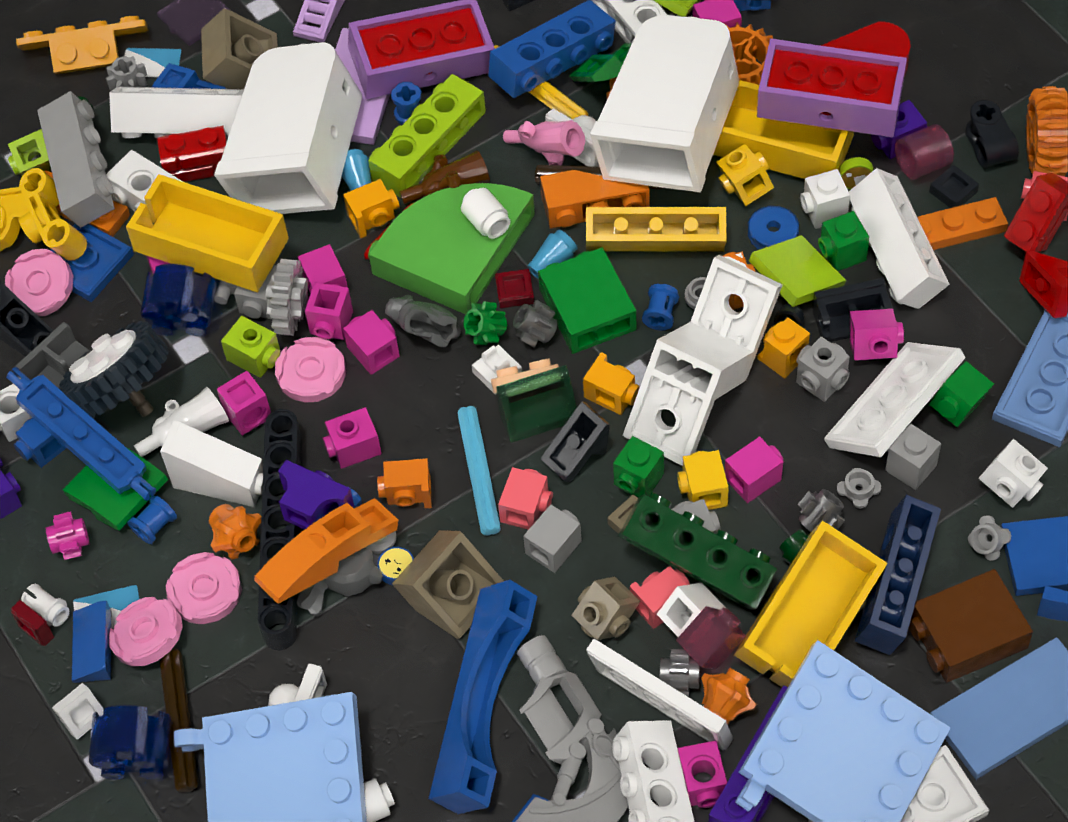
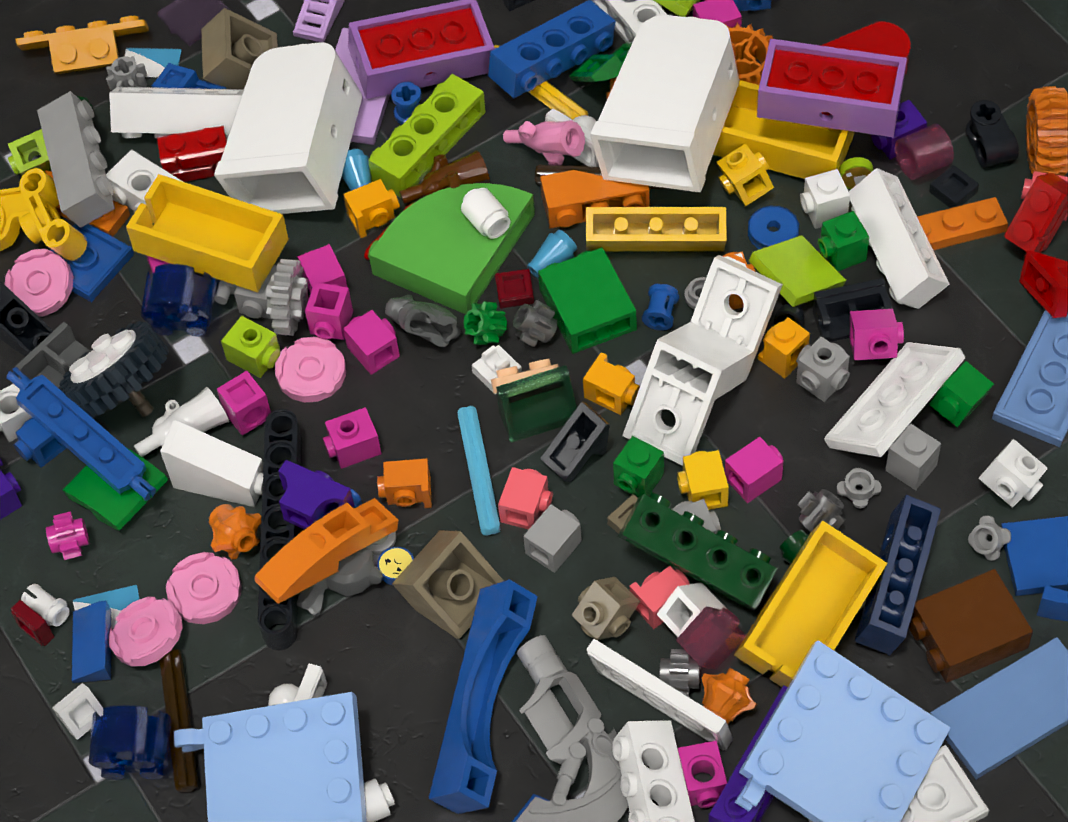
(152, 519): blue bush -> none

